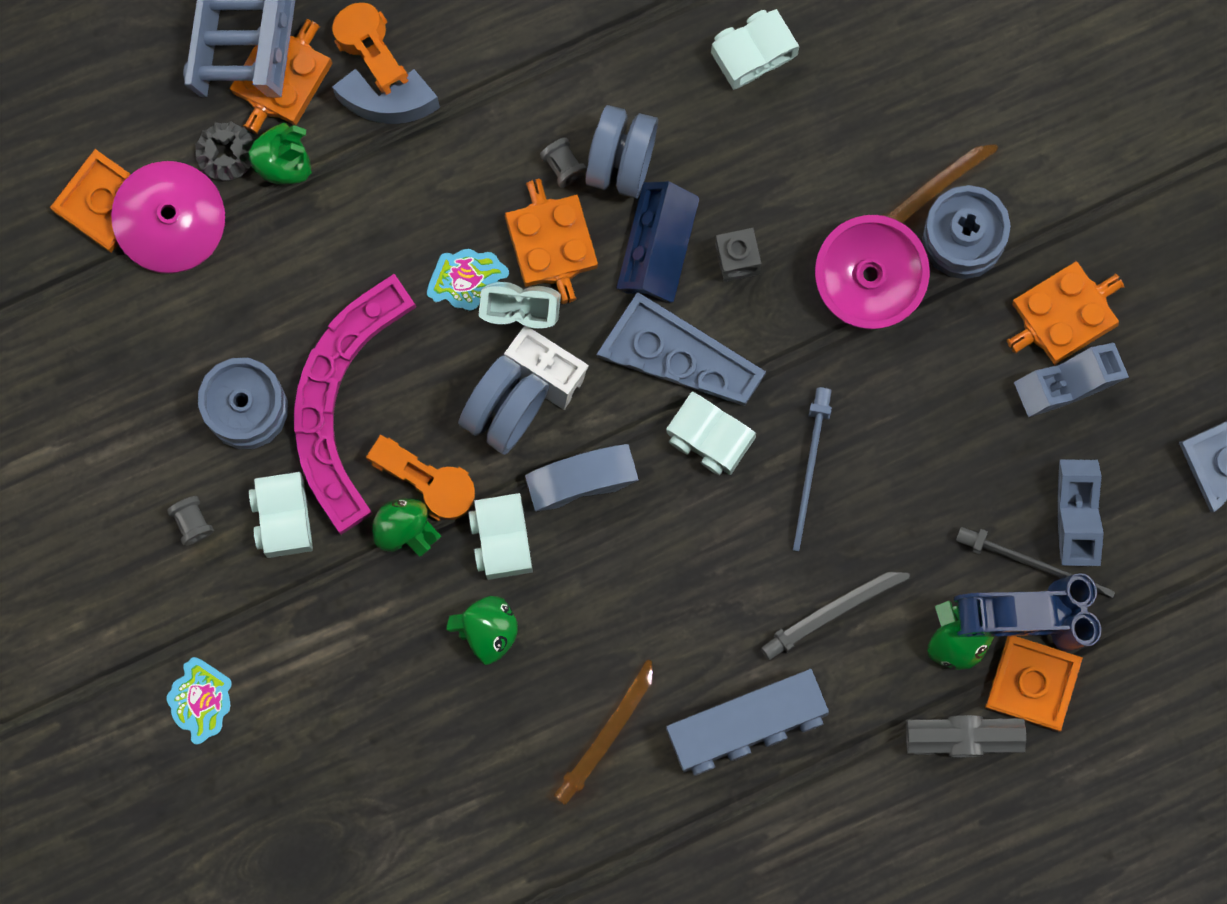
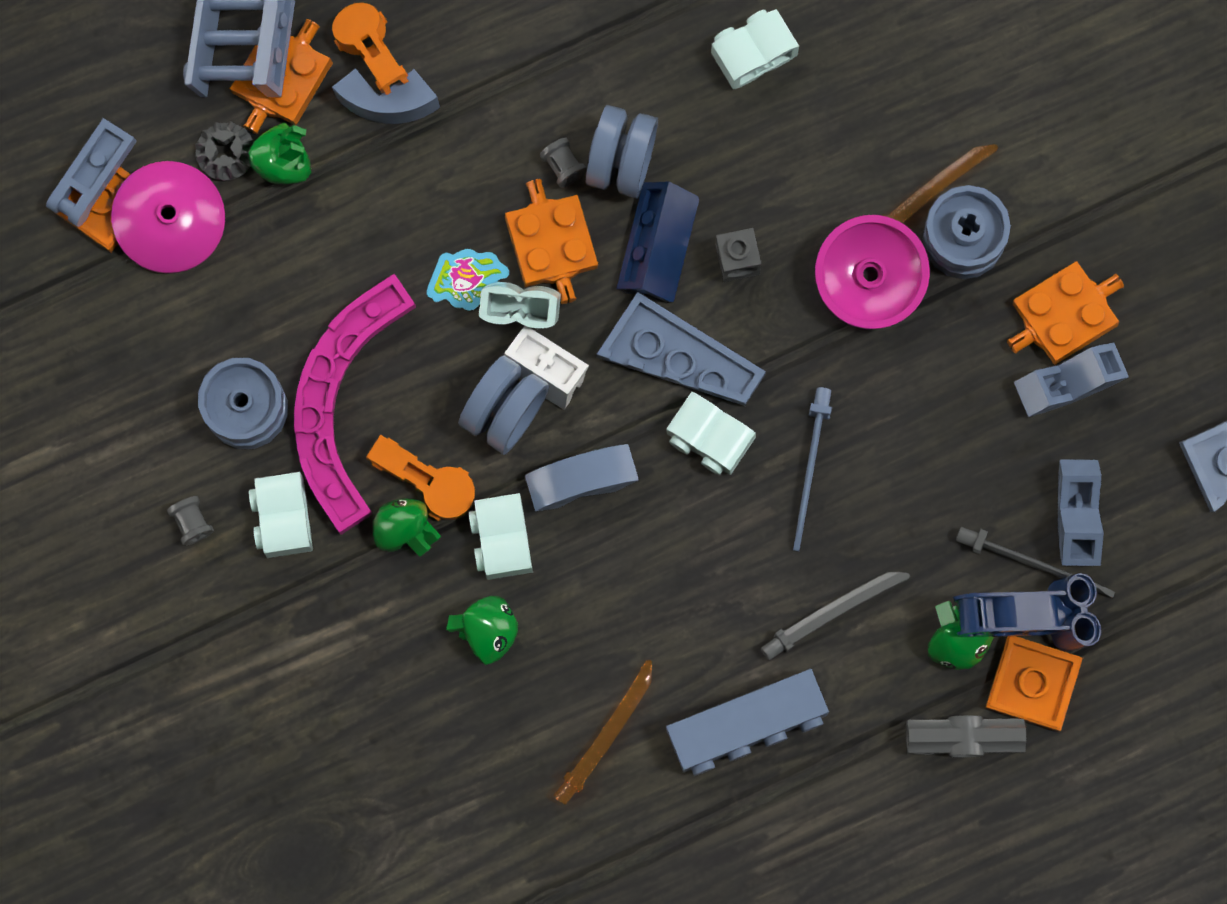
(91, 172): none -> sand blue plate
(200, 700): sticker -> none

